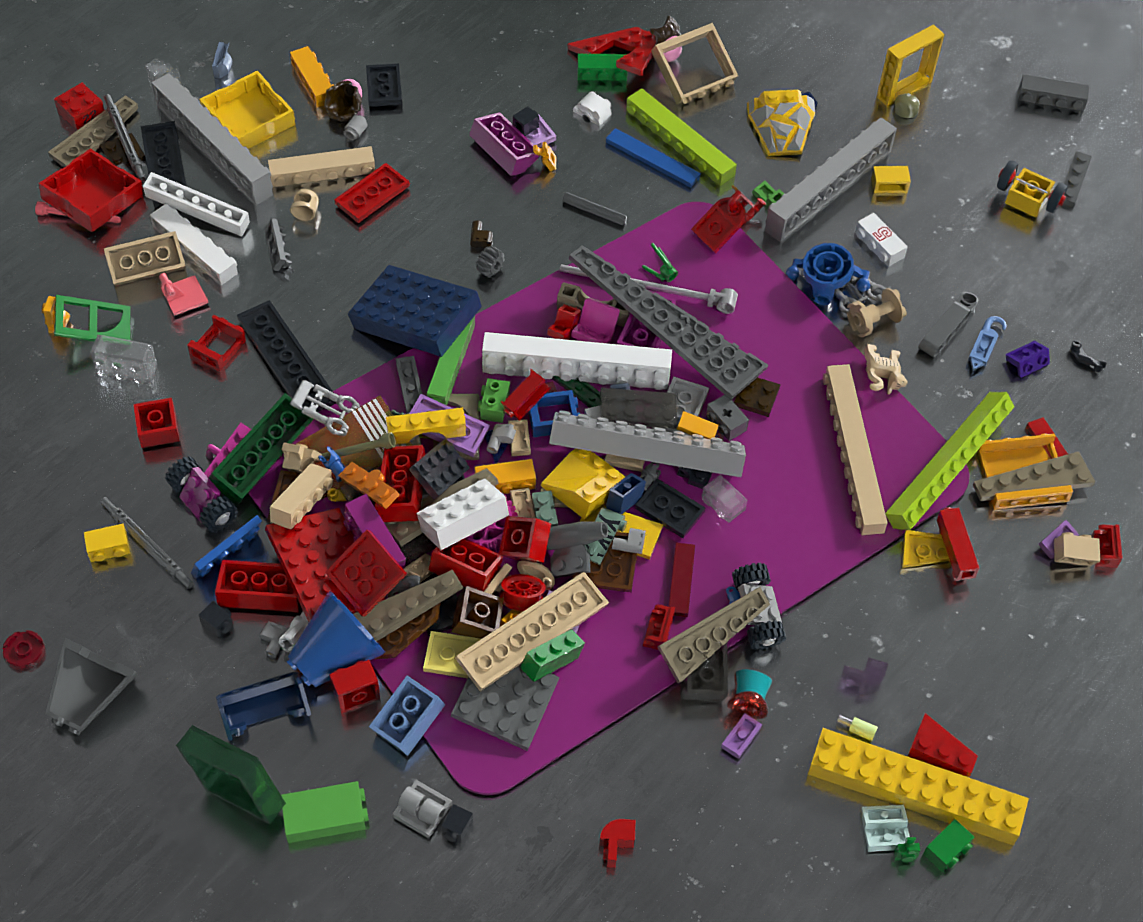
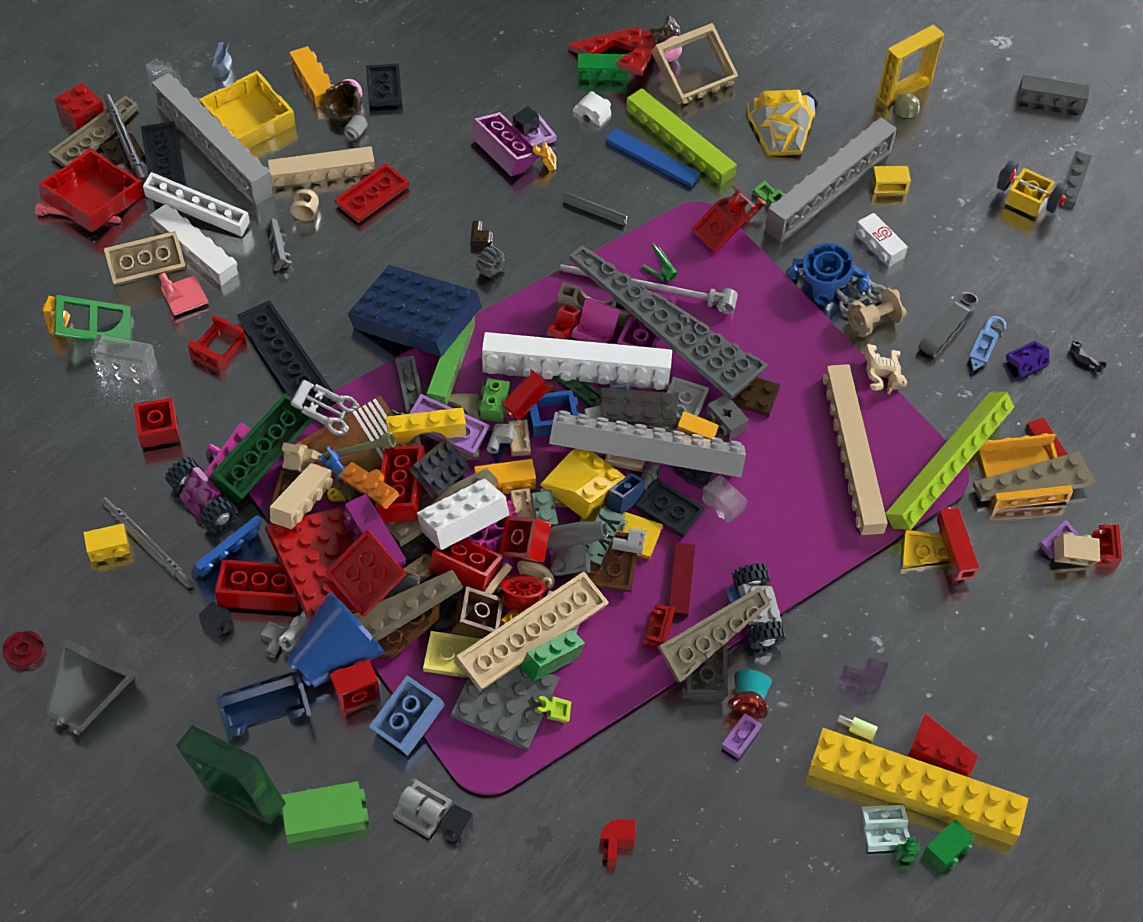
(556, 708): none -> lime plate

